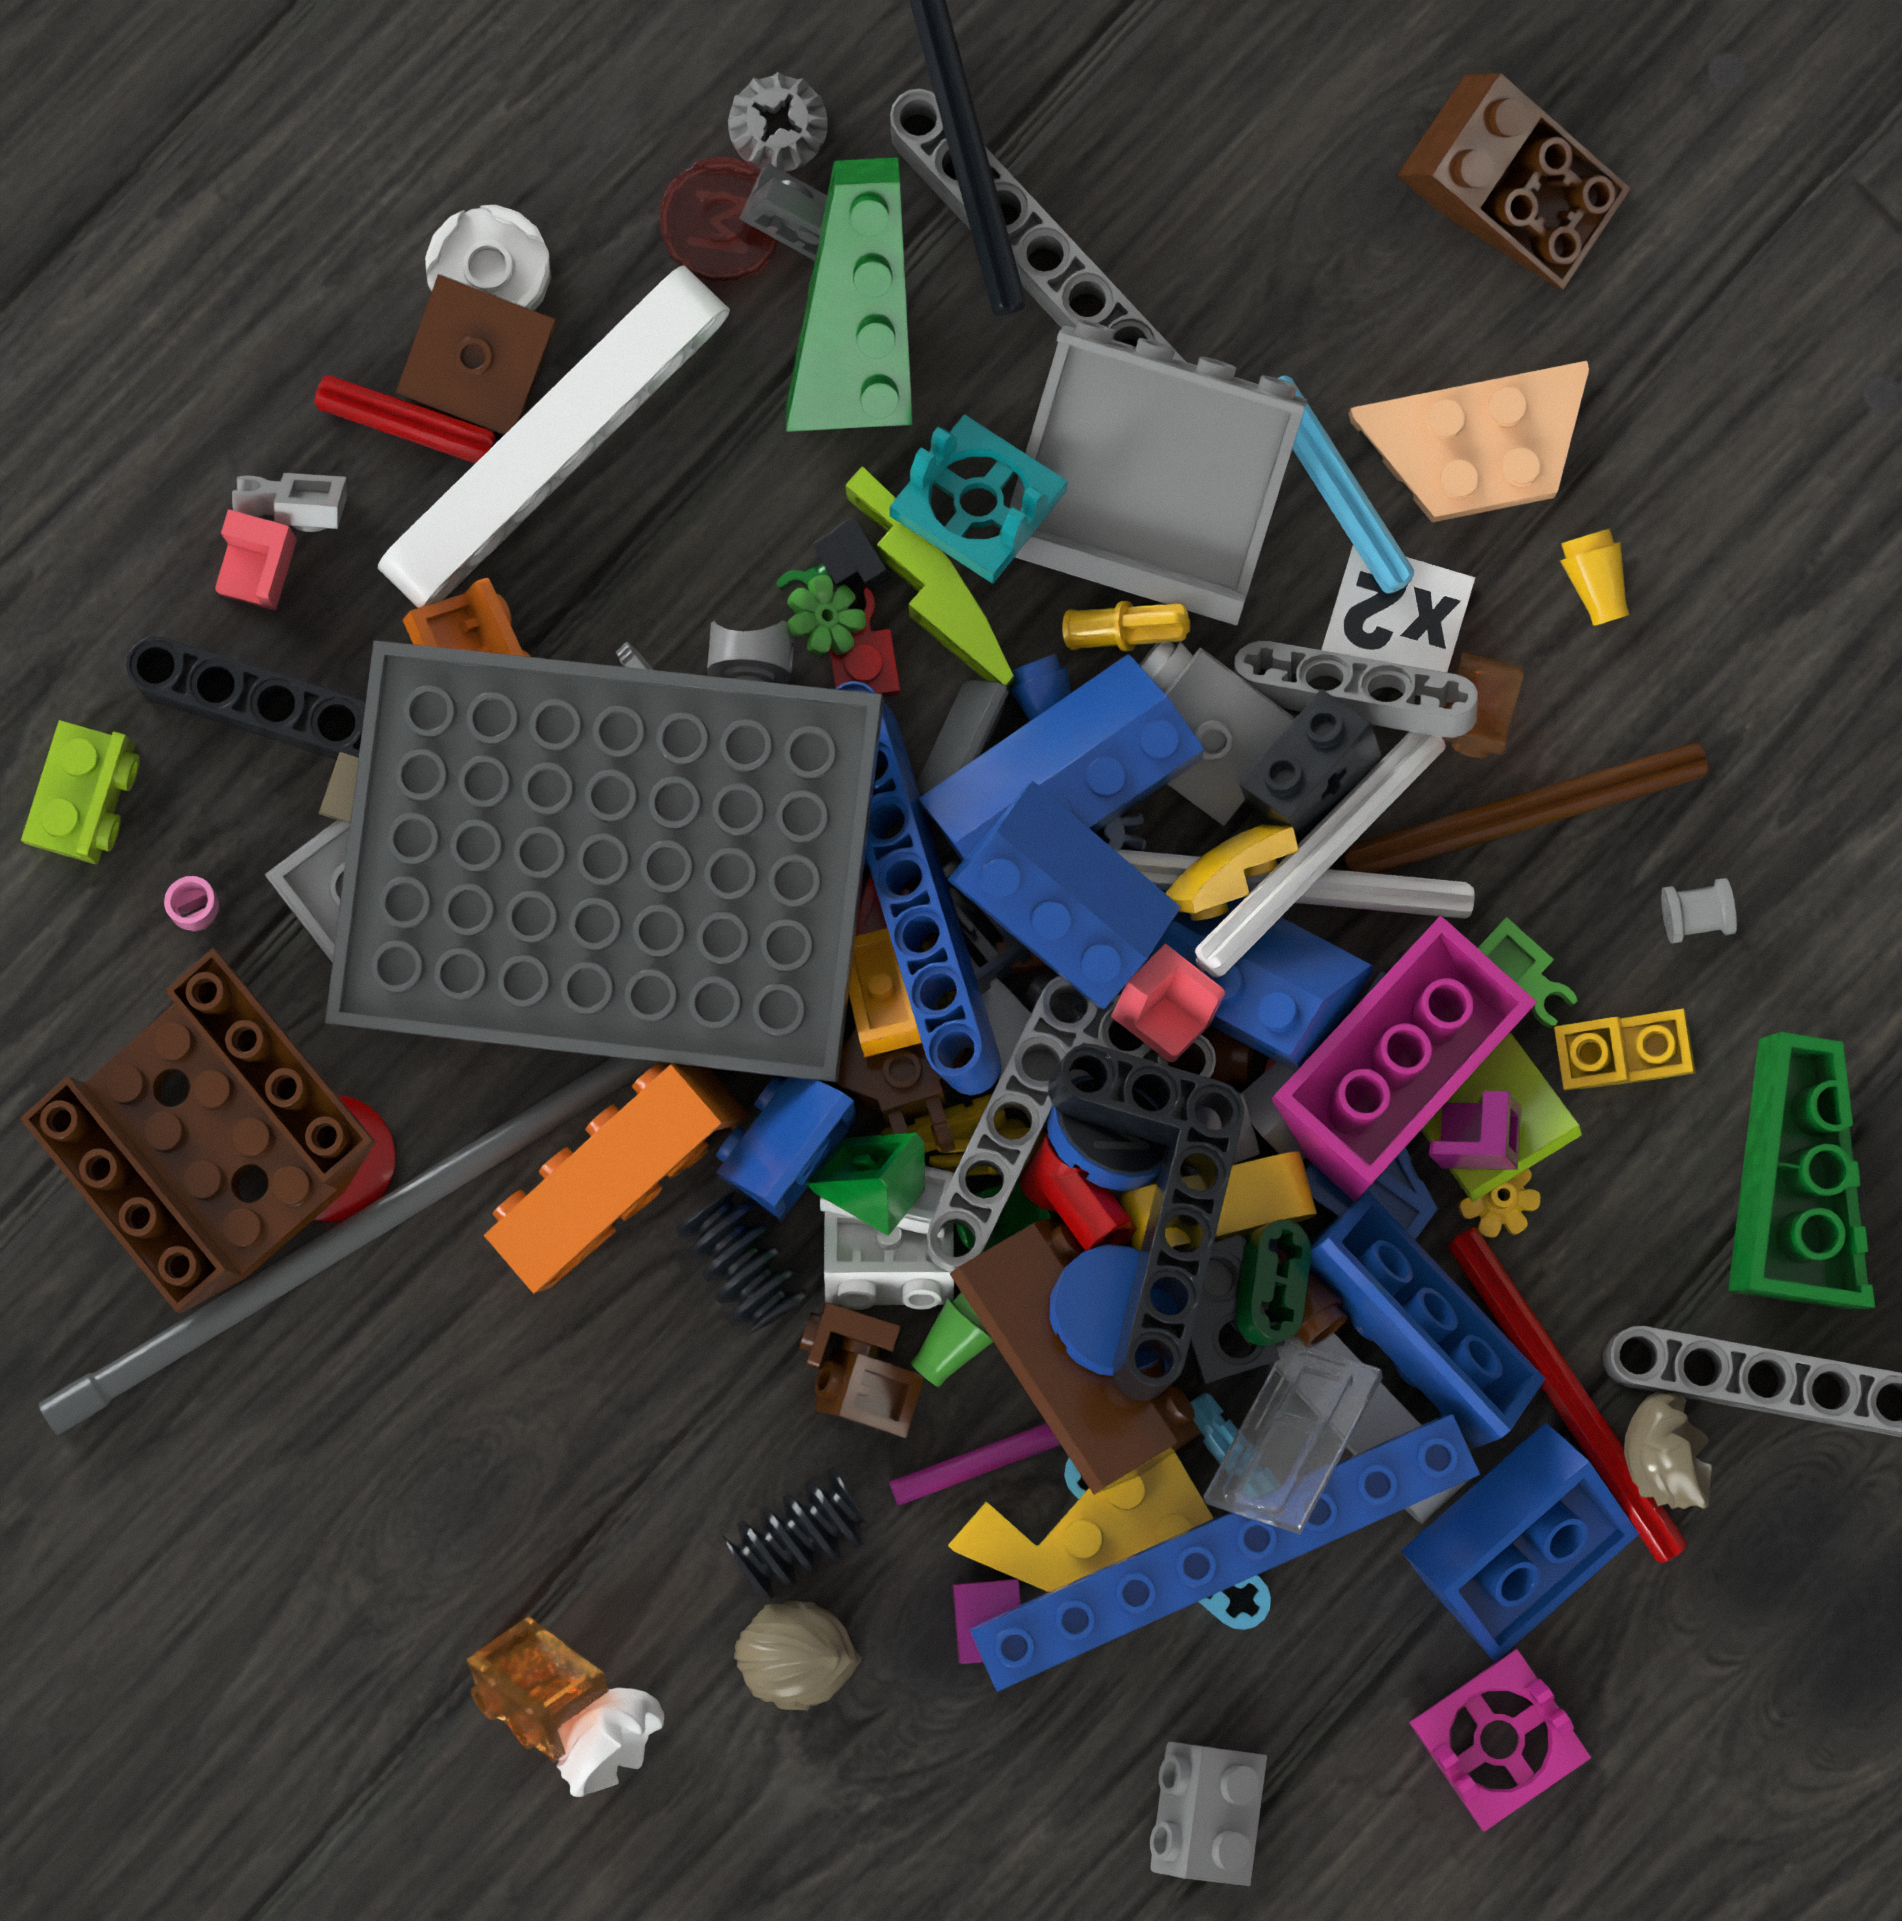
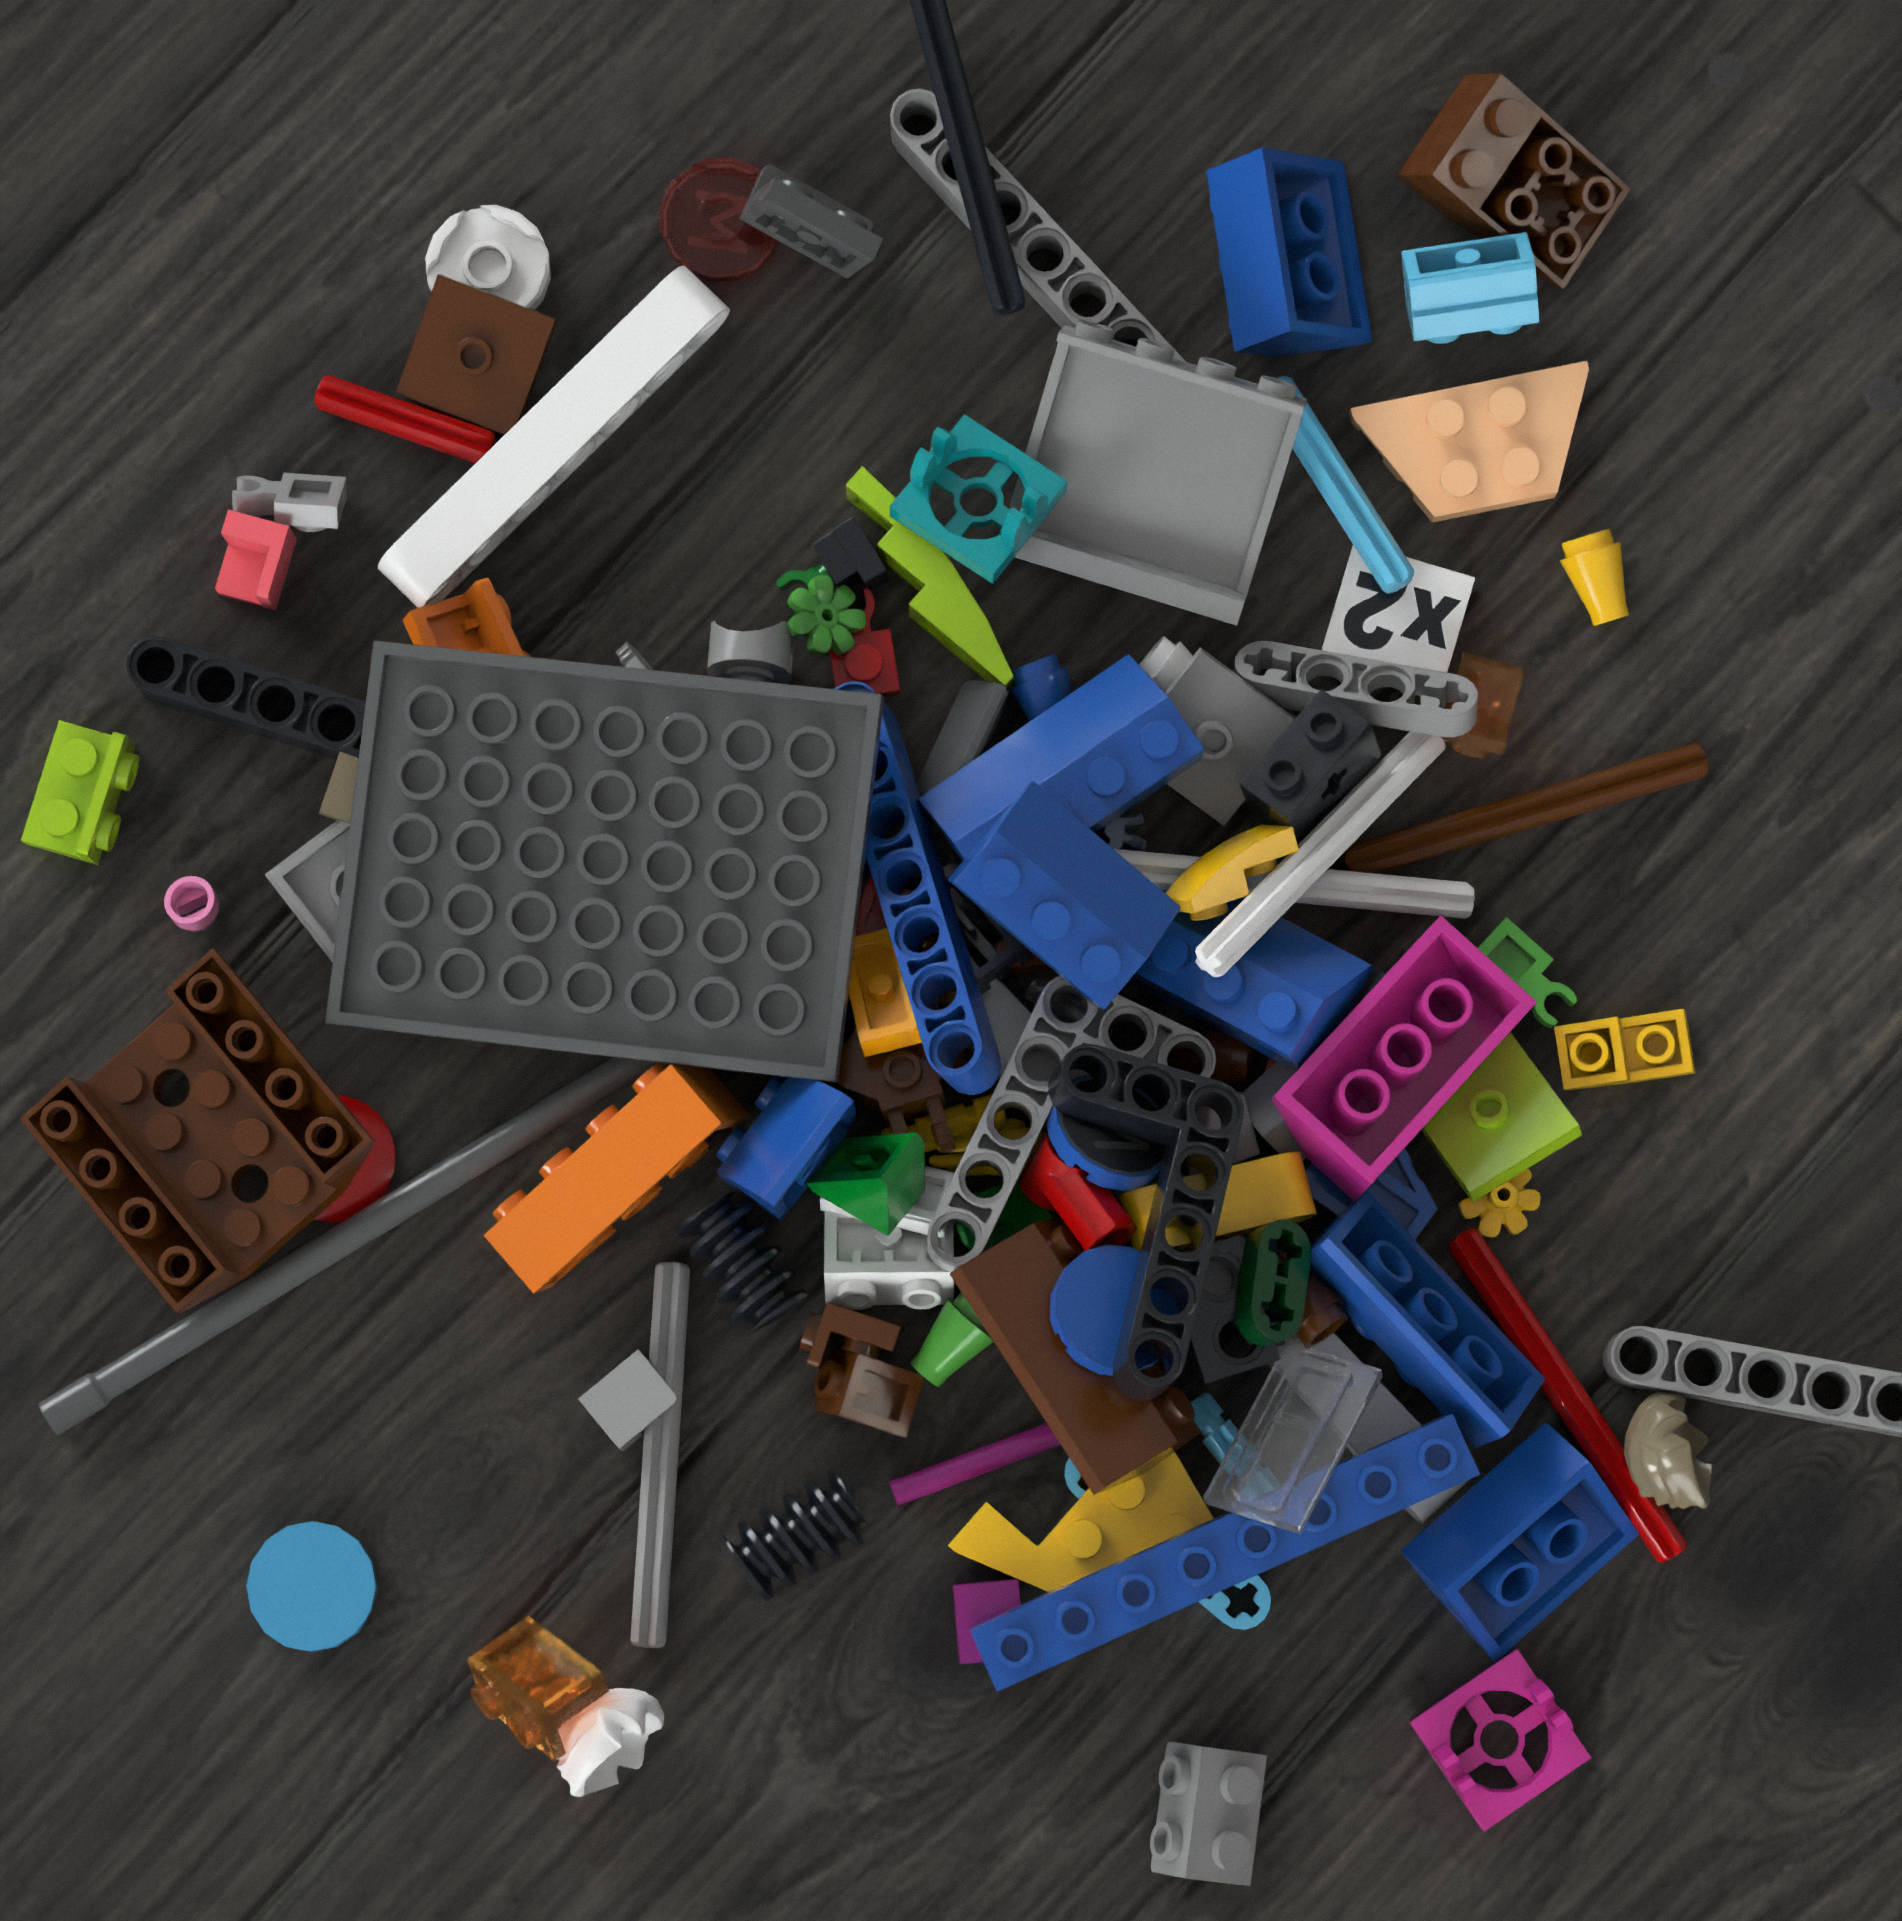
(312, 1586): none -> dark azure tile
(628, 1400): none -> light grey panel
(660, 1460): none -> light grey axle
(785, 148): light grey gear -> none
(795, 1655): dark tan hair -> none
(854, 327): wedge -> none
(1125, 626): yellow axle -> none
(1168, 1003): coral panel -> none
(1288, 254): none -> blue slope
(1470, 287): none -> medium azure brick
(1479, 1134): magenta panel -> none
(1698, 910): light grey bush -> none
(1799, 1181): green wedge -> none

